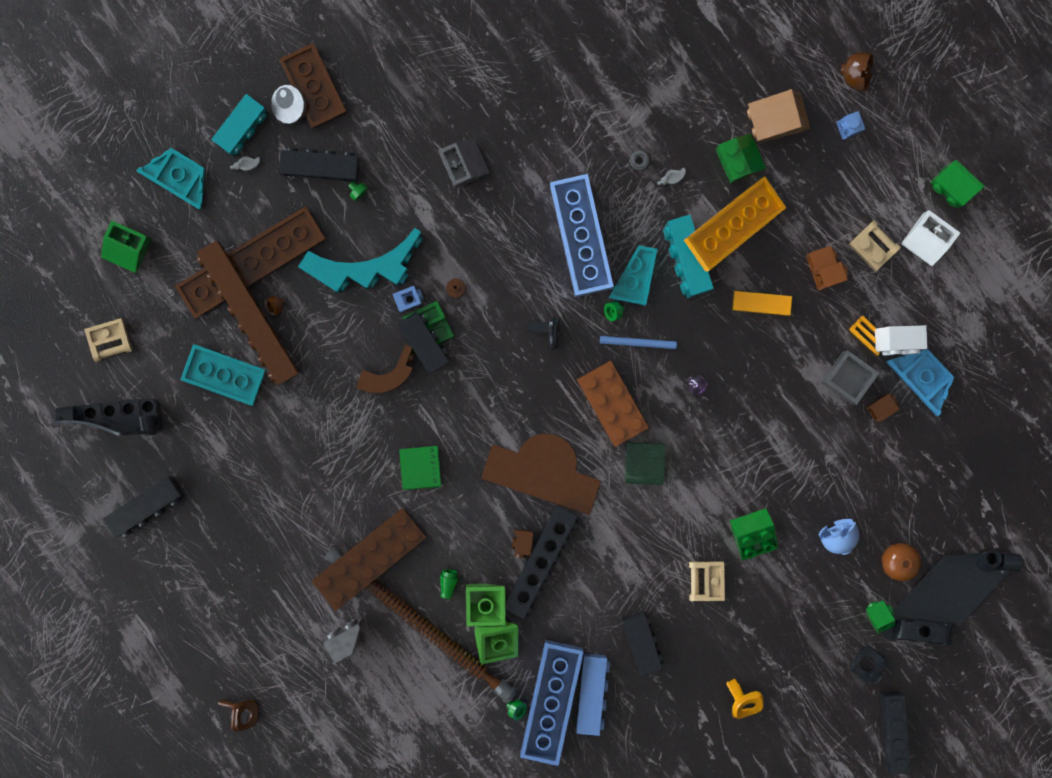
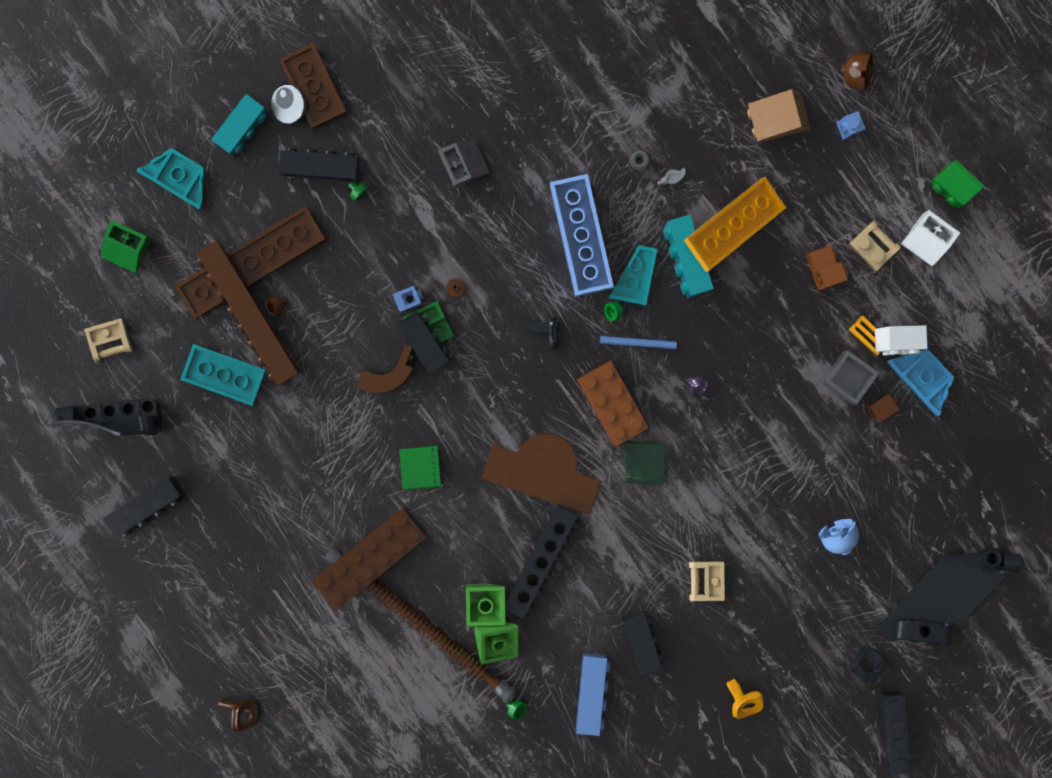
(246, 164): light grey piece -> none
(344, 642): flat silver slope -> none
(365, 273): teal arch -> none
(448, 581): green cone -> none
(522, 543): reddish brown brick -> none
(551, 702): medium blue brick -> none
(740, 158): green slope -> none
(754, 534): green slope -> none
(762, 303): light orange tile -> none
(880, 616): green brick -> none
(901, 562): dark orange cylinder -> none

